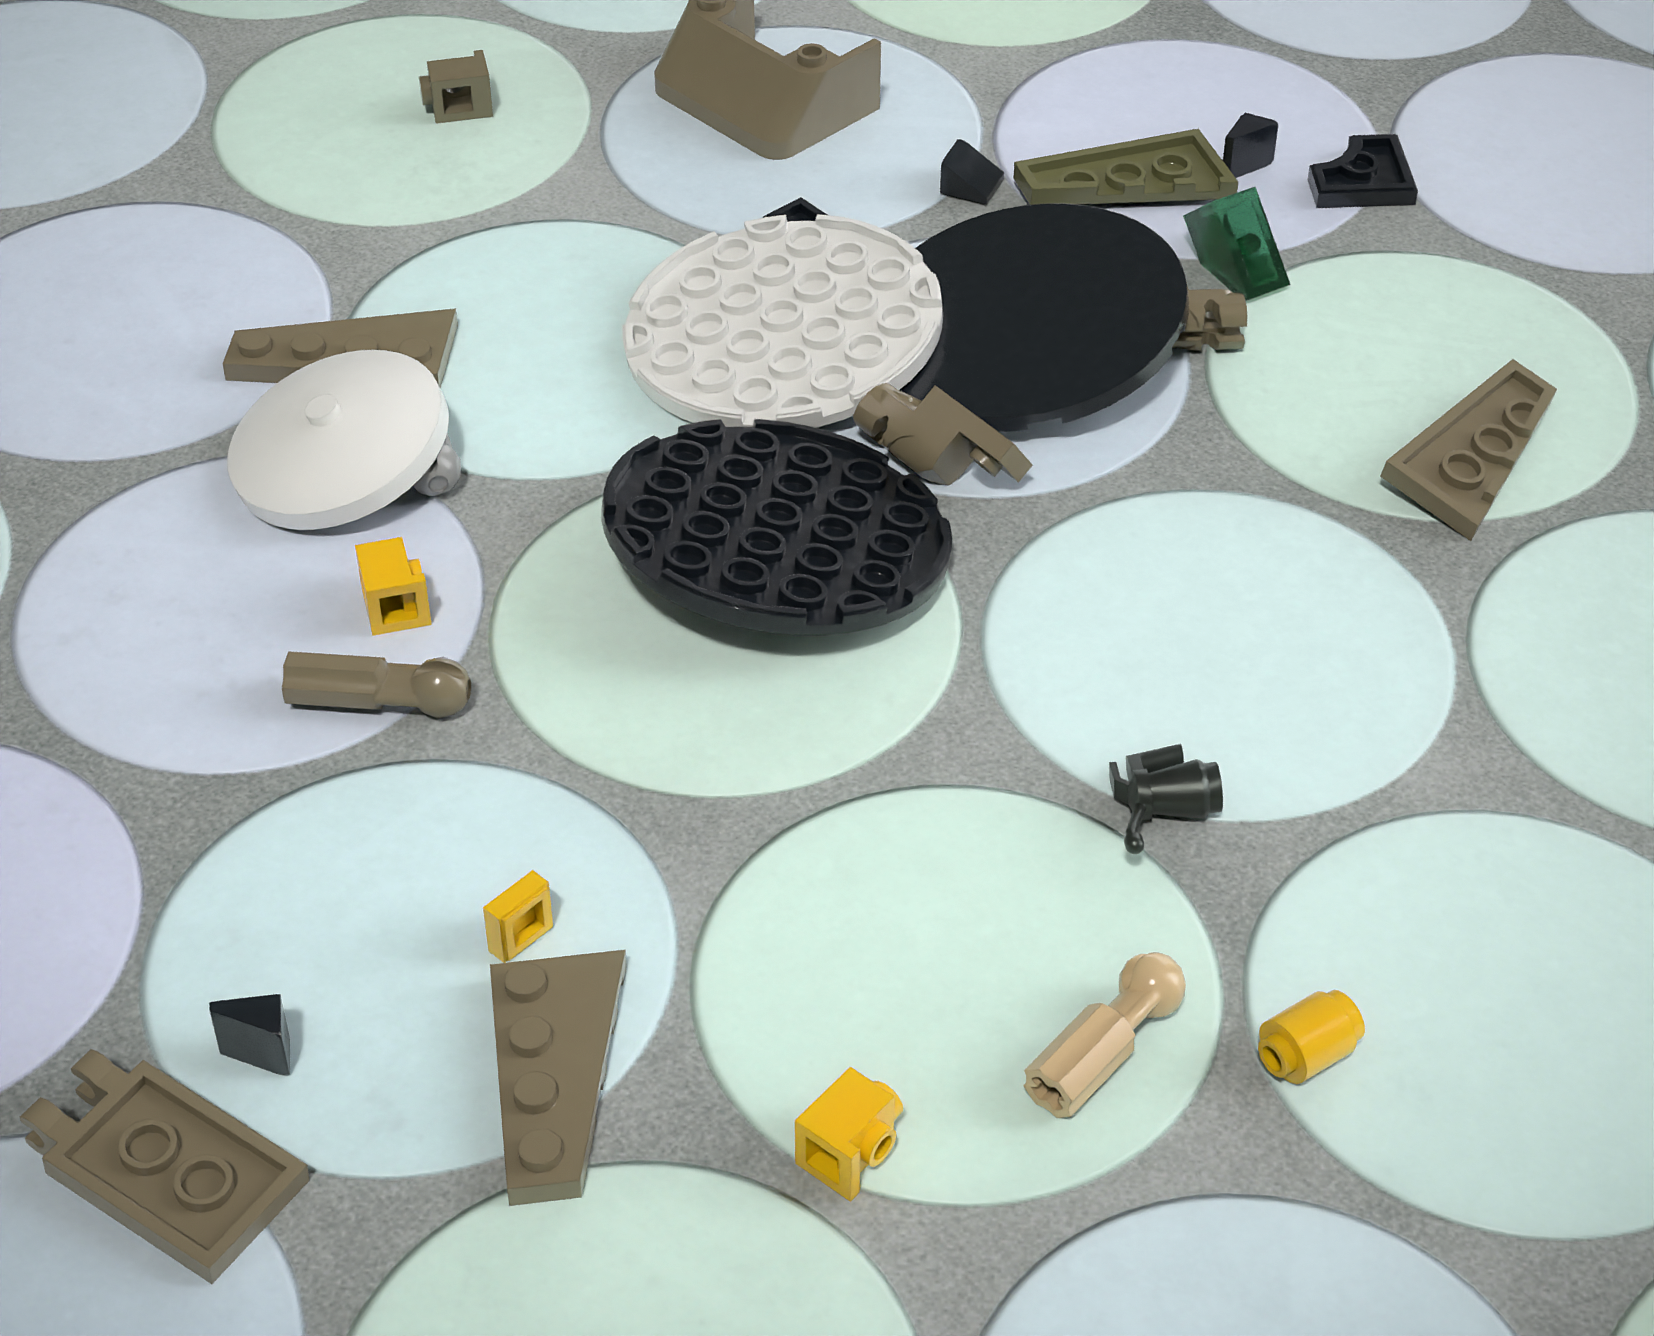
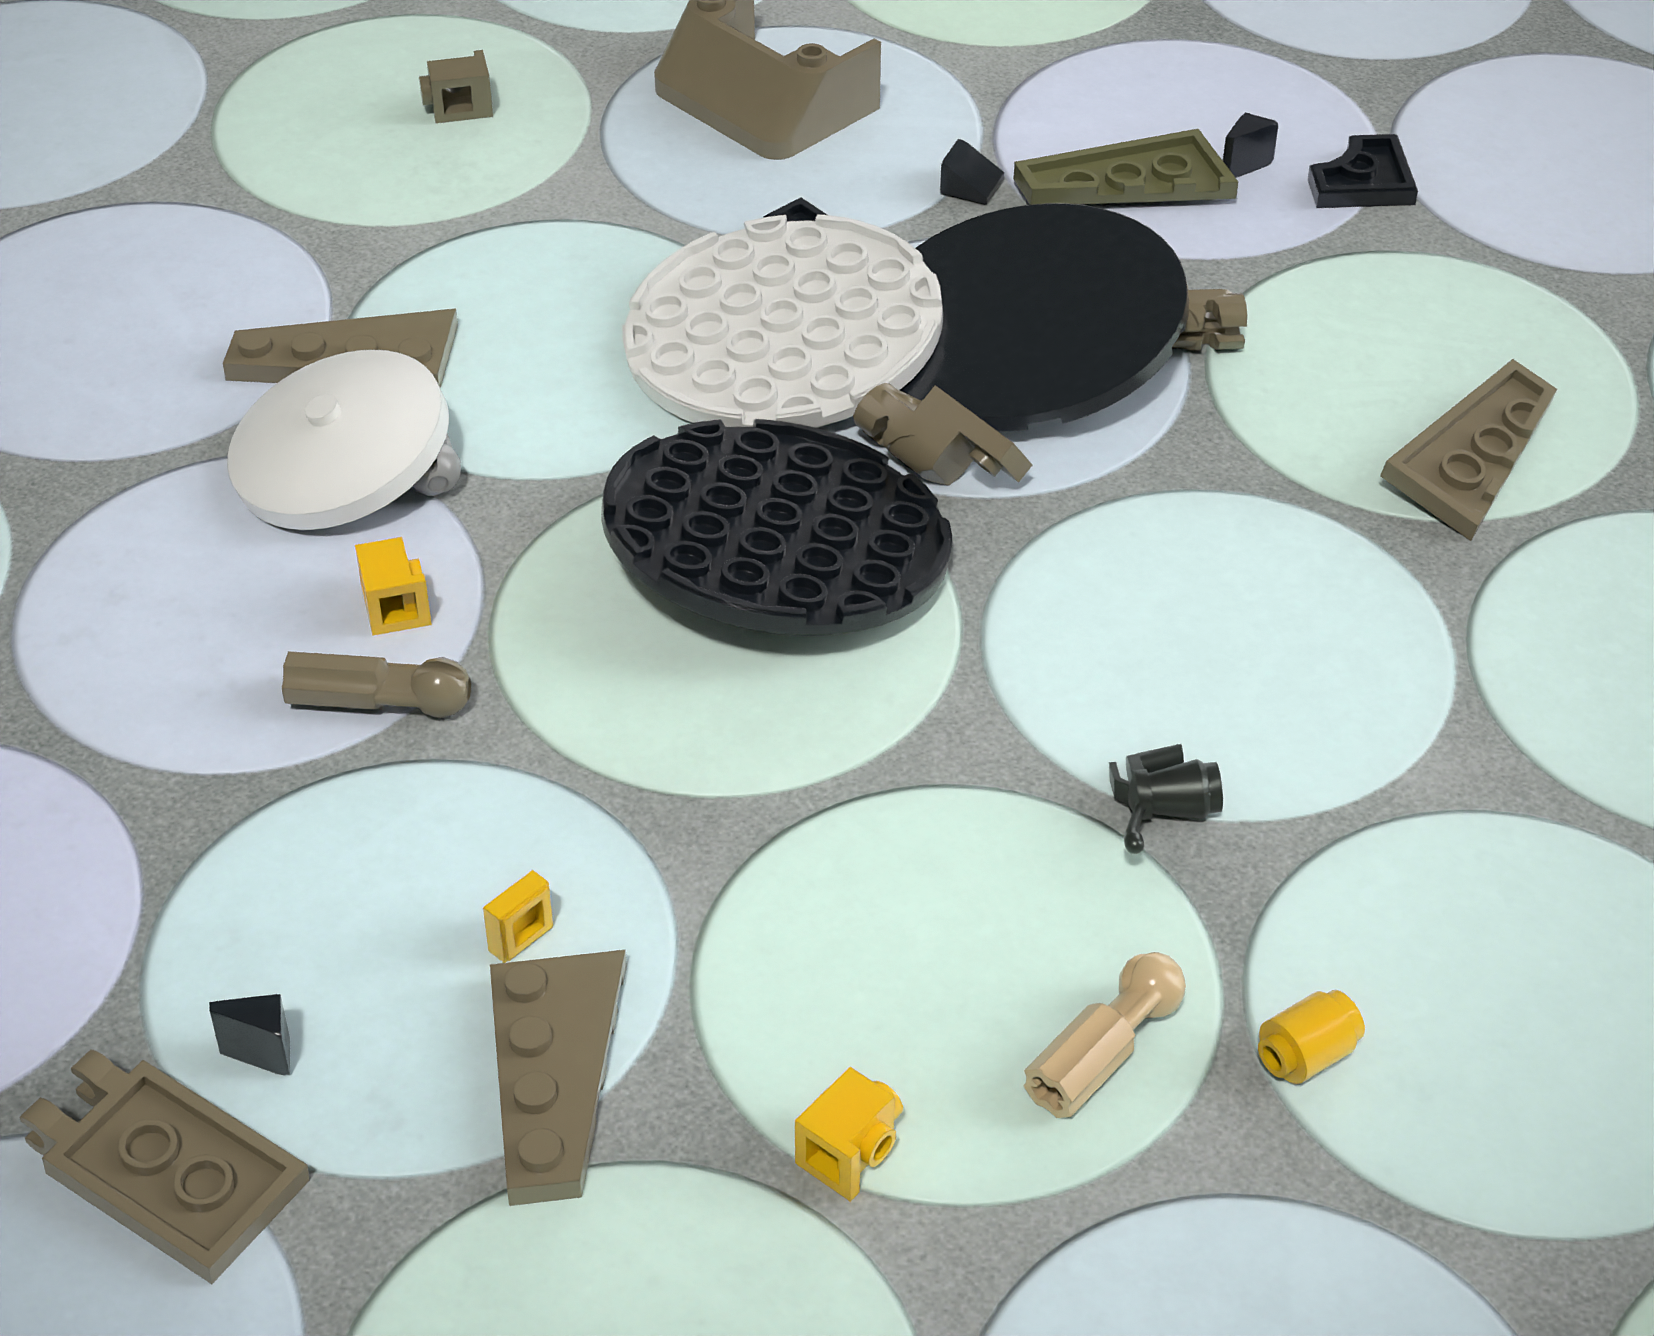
(1238, 244): clear green slope -> none

